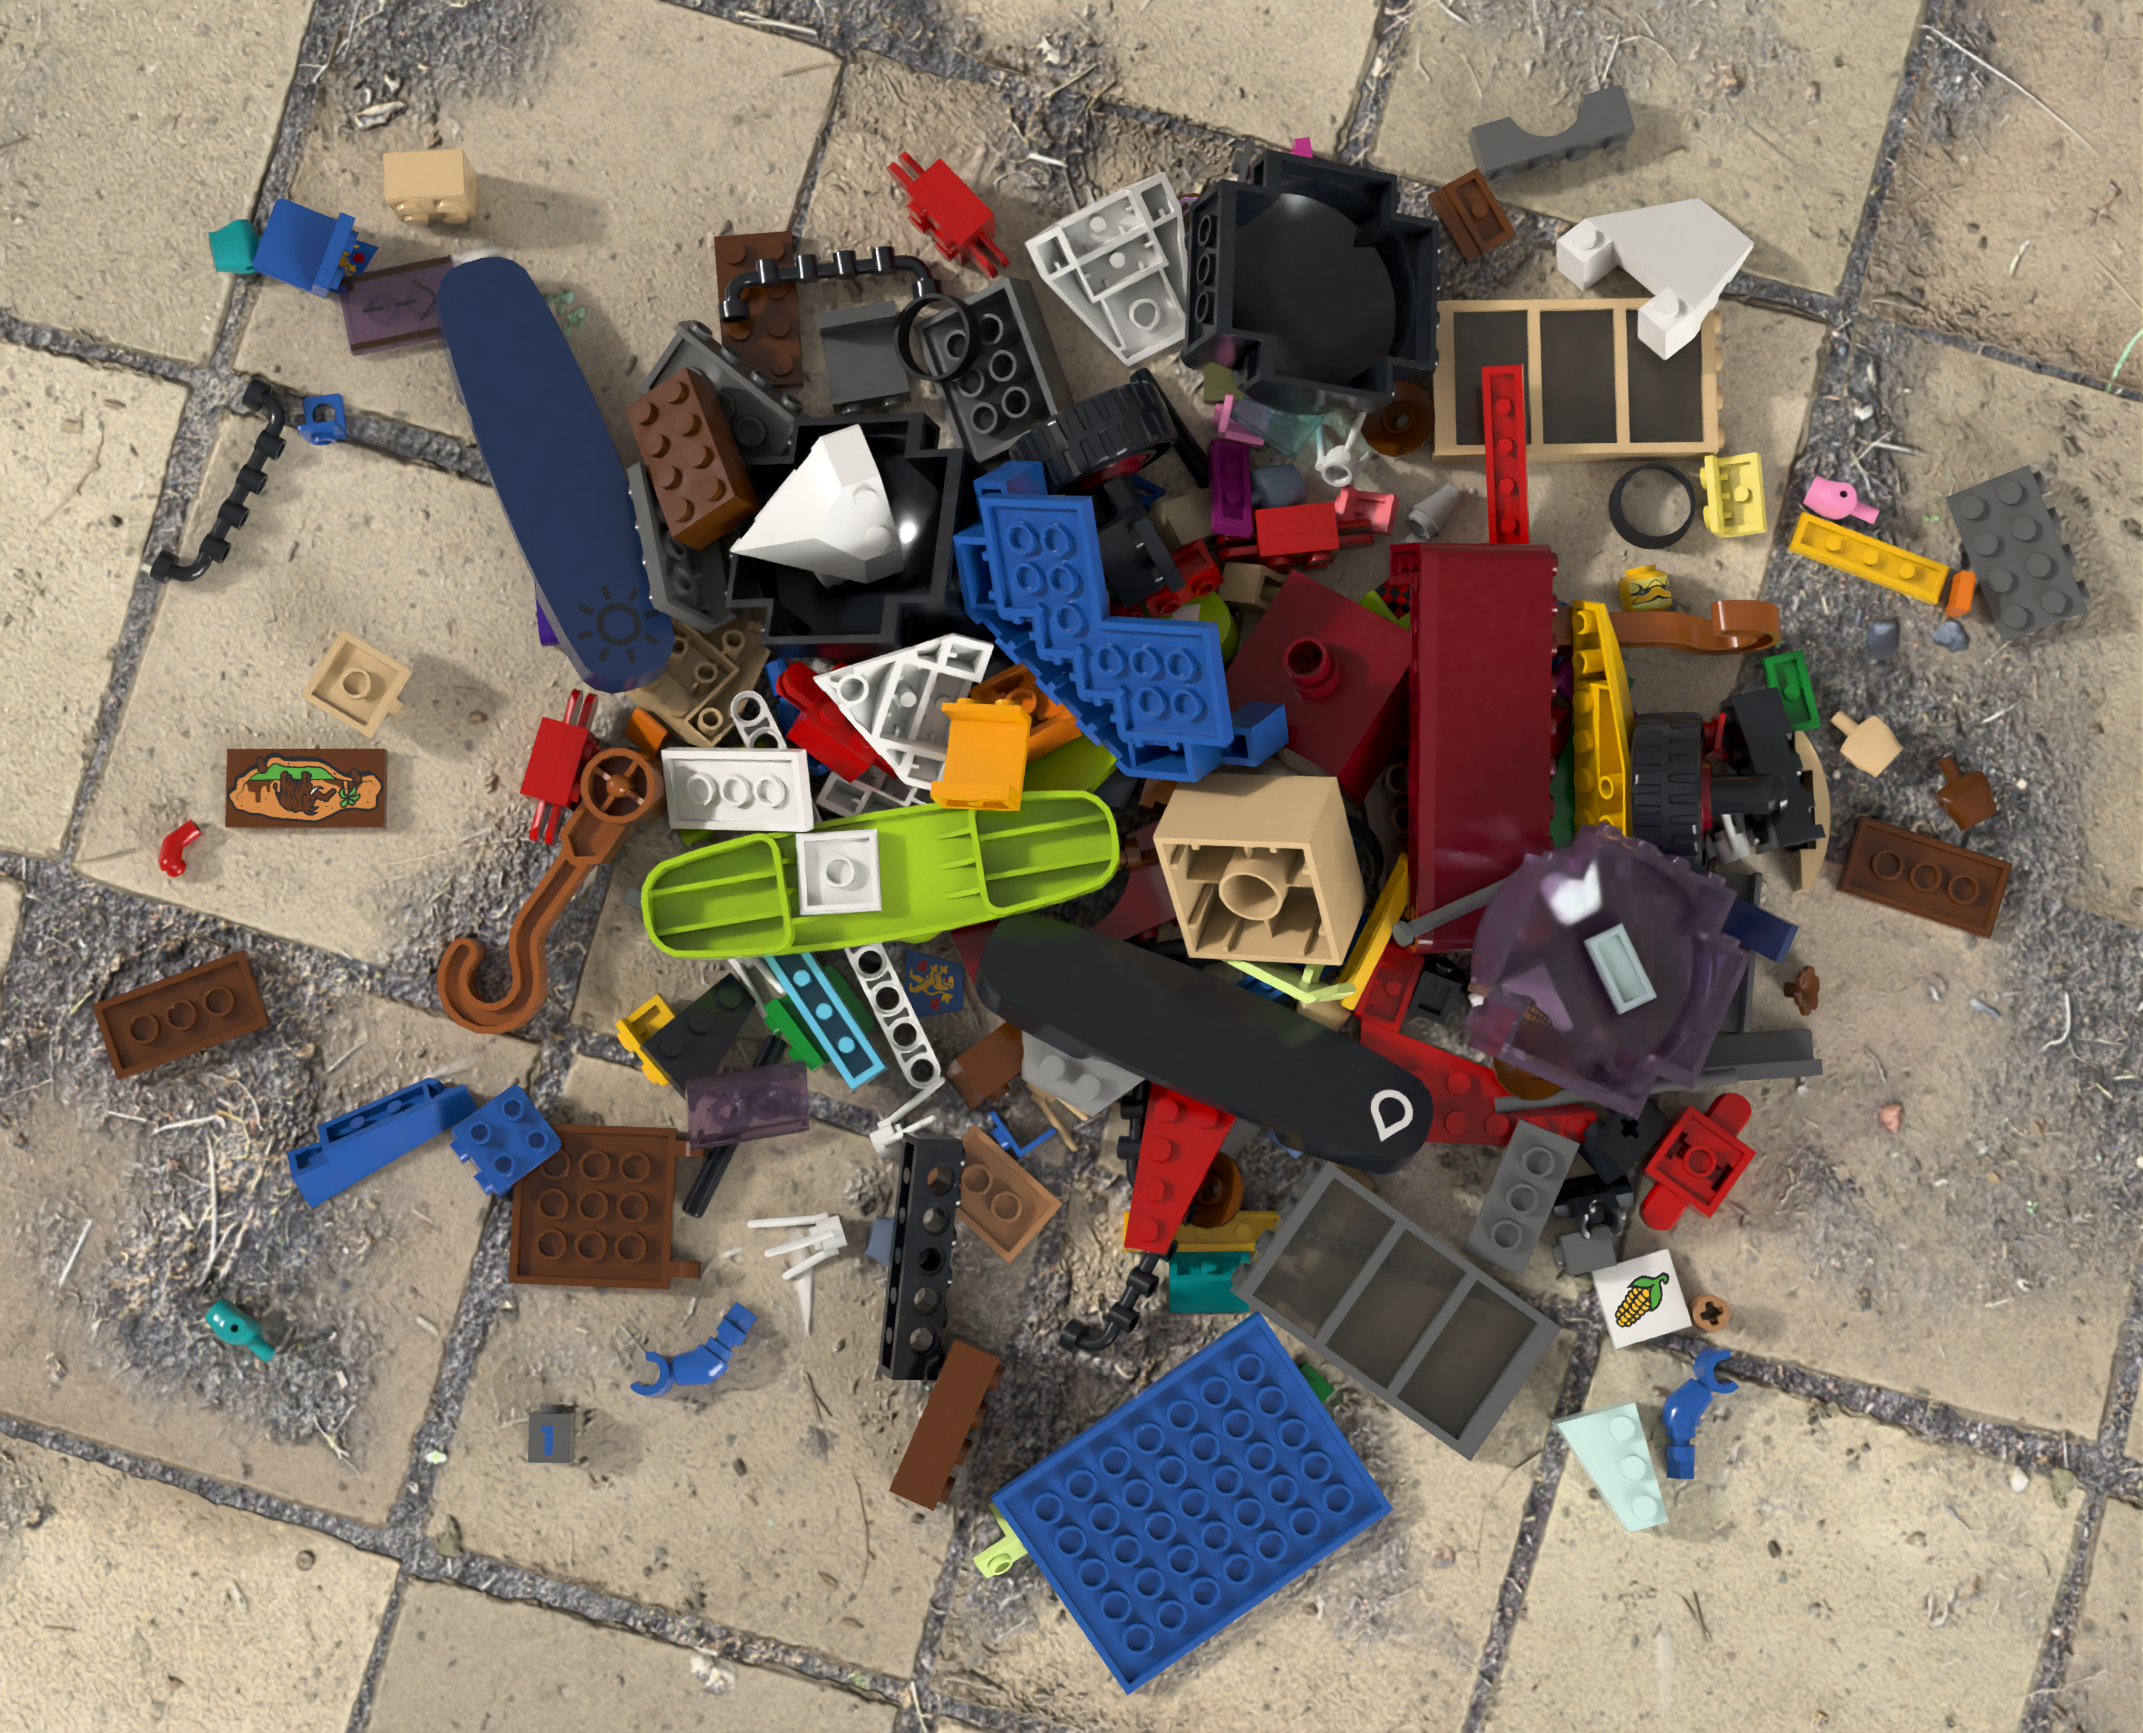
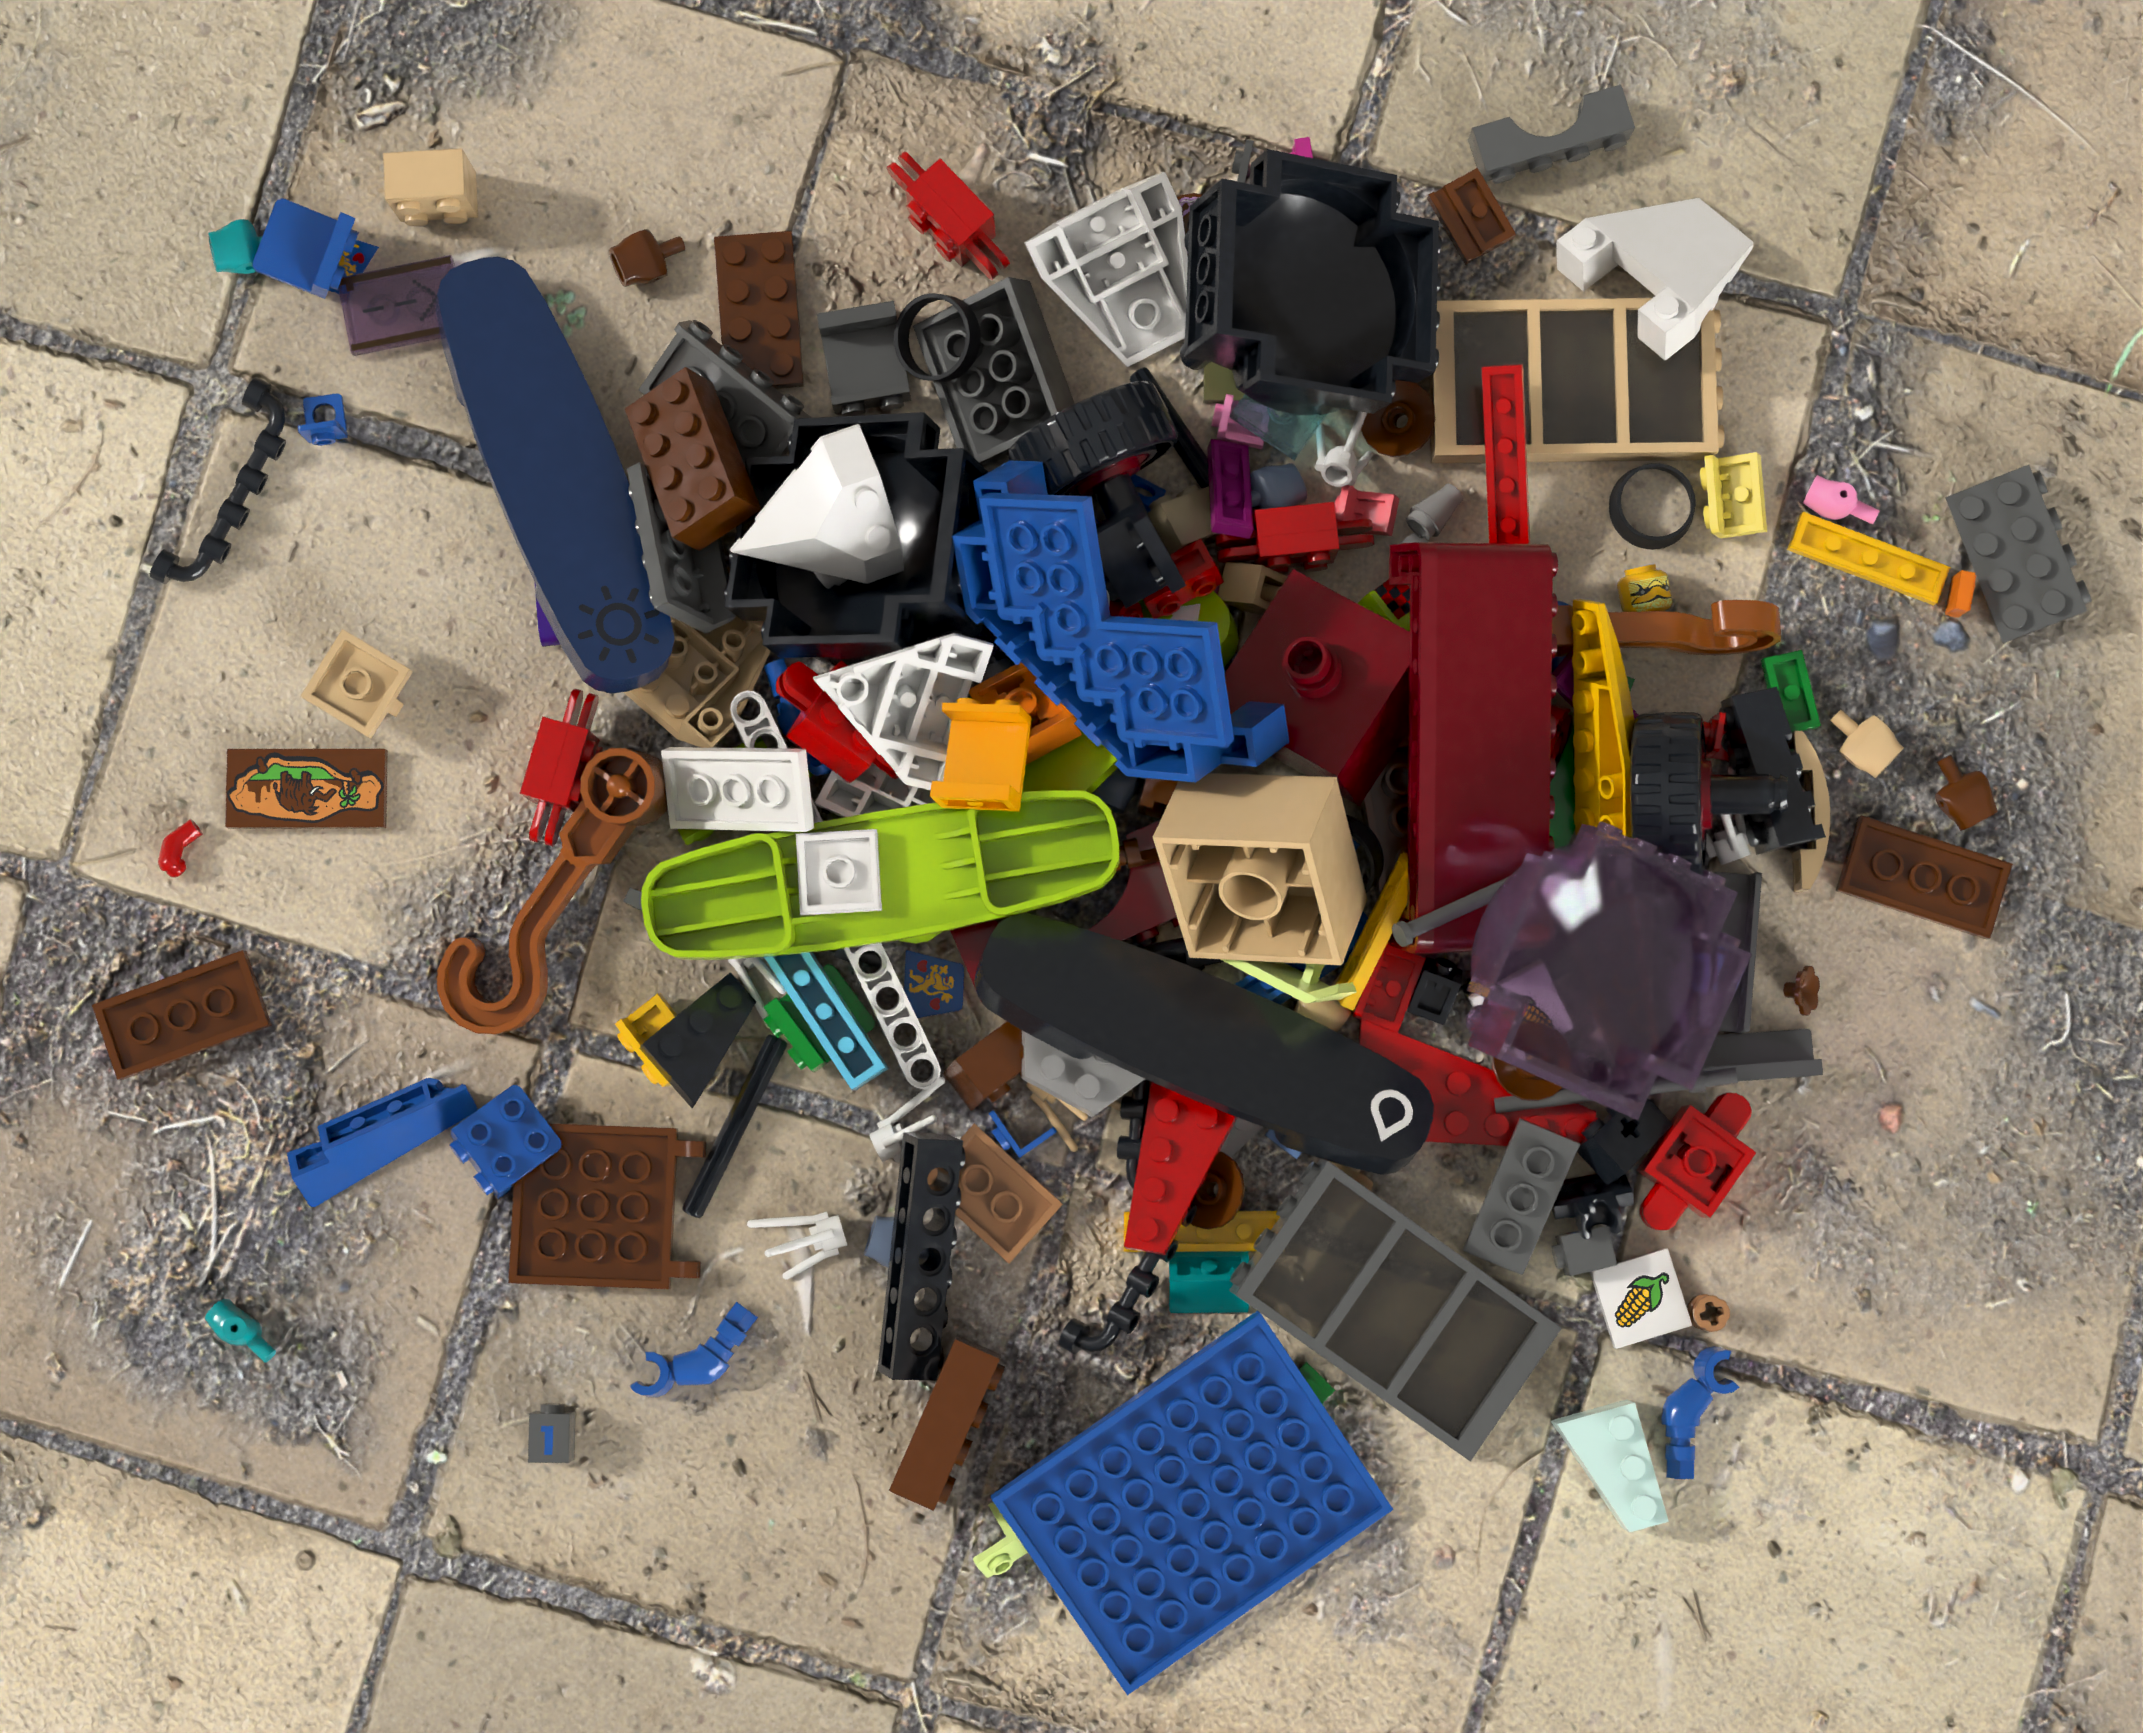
(641, 258): none -> reddish brown piece
(647, 732): orange slope -> none
(747, 1105): clear purple tile -> none
(808, 271): black bar -> none
(1620, 969): light aqua tile -> none
(1760, 929): dark blue tile -> none

